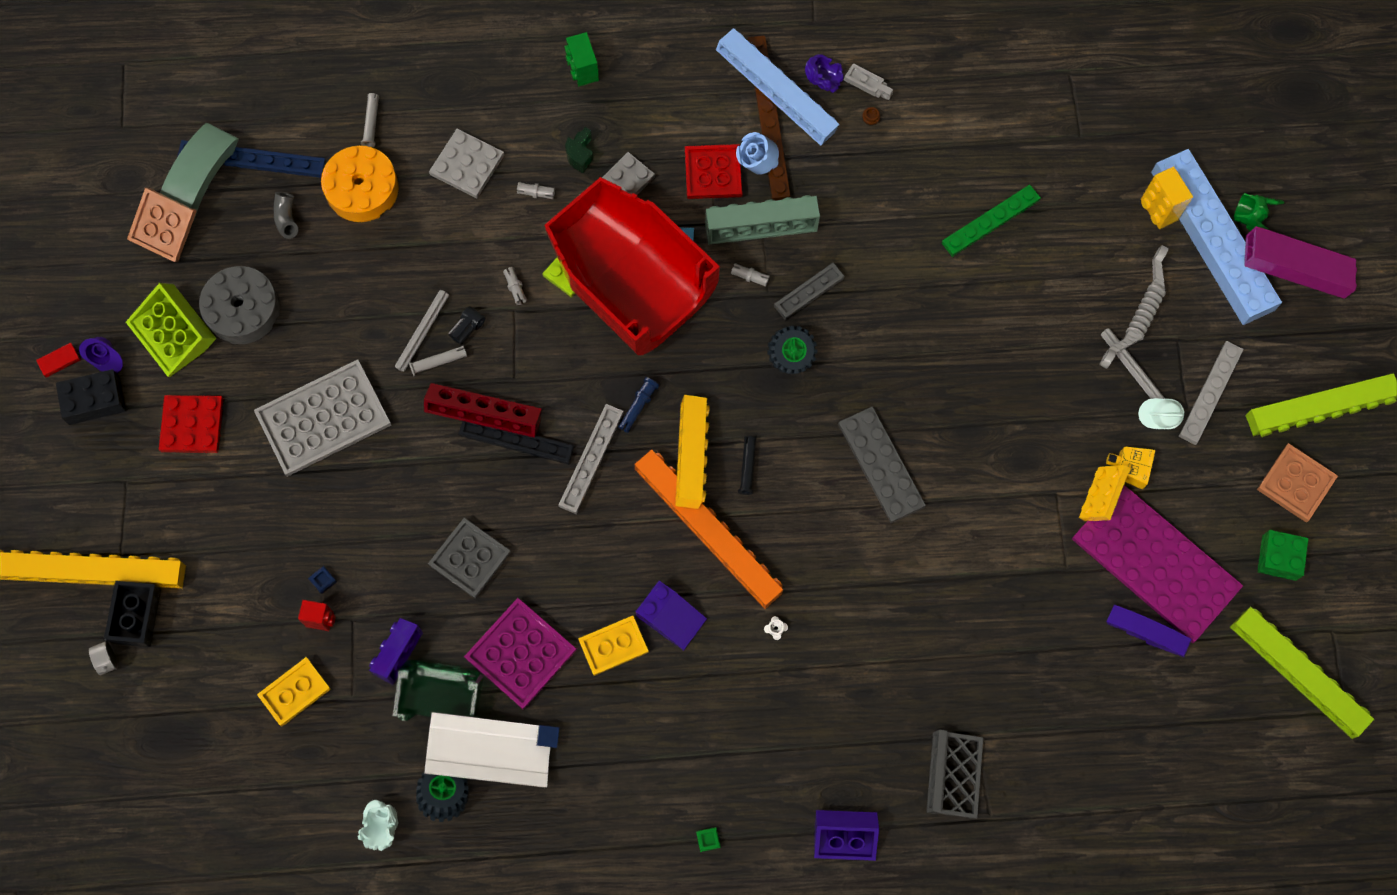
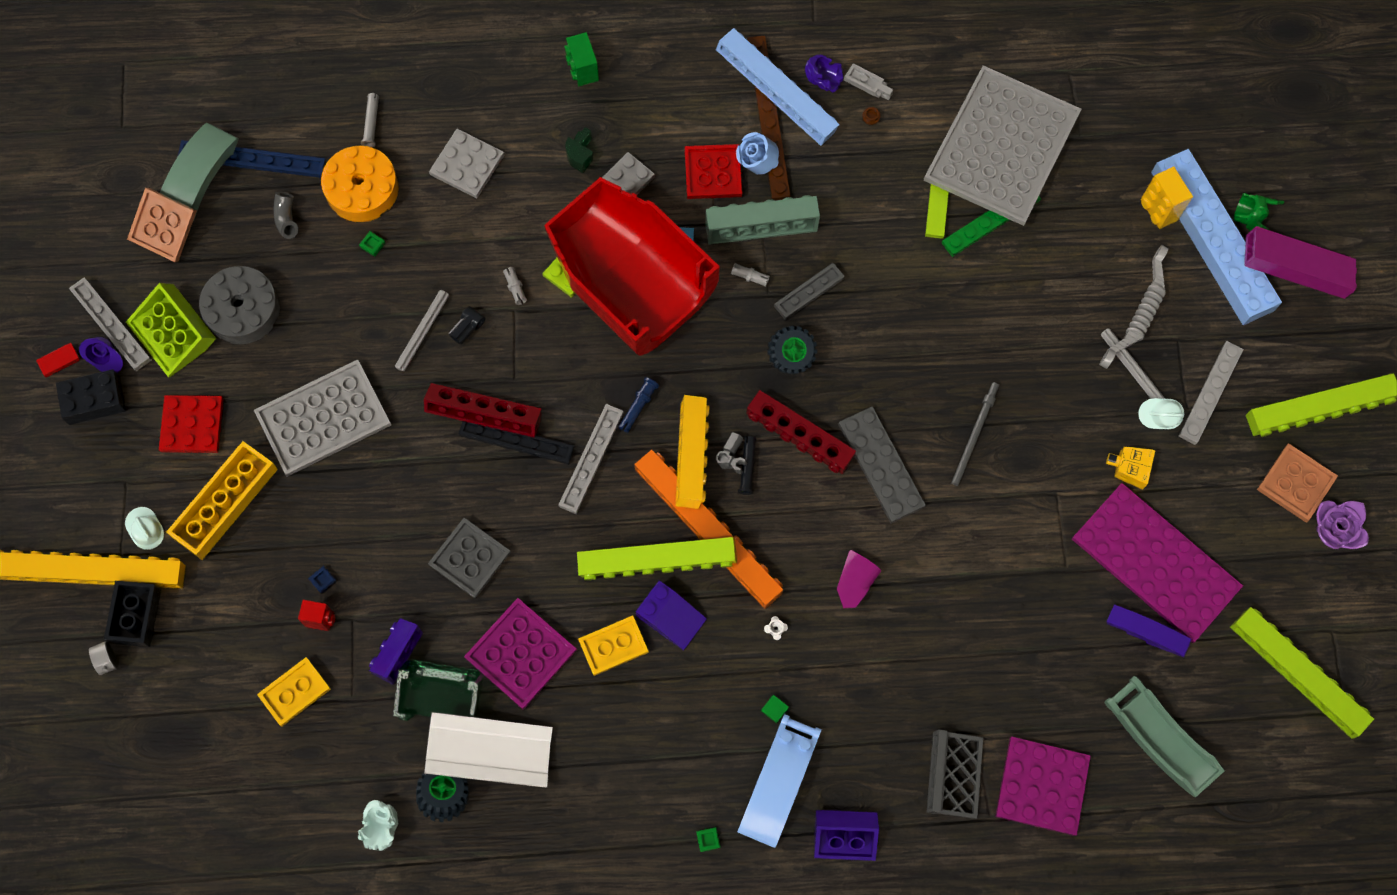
(110, 324): none -> light grey plate
(144, 528): none -> light aqua piece
(222, 500): none -> yellow brick
(372, 243): none -> green tile
(437, 360): light grey pin -> none
(535, 190): light grey pin -> none
(547, 736): dark blue tile -> none
(657, 557): none -> lime brick
(726, 458): none -> dark grey bar
(774, 709): none -> green tile
(779, 782): none -> light blue windscreen
(798, 423): none -> dark red brick
(856, 579): none -> magenta panel
(936, 212): none -> lime tile
(988, 402): none -> dark grey bar
(1002, 145): none -> light grey plate
(1043, 786): none -> magenta plate
(1104, 493): yellow plate -> none
(1164, 739): none -> sand green windscreen
(1282, 555): green brick -> none
(1350, 516): none -> medium lavender brick

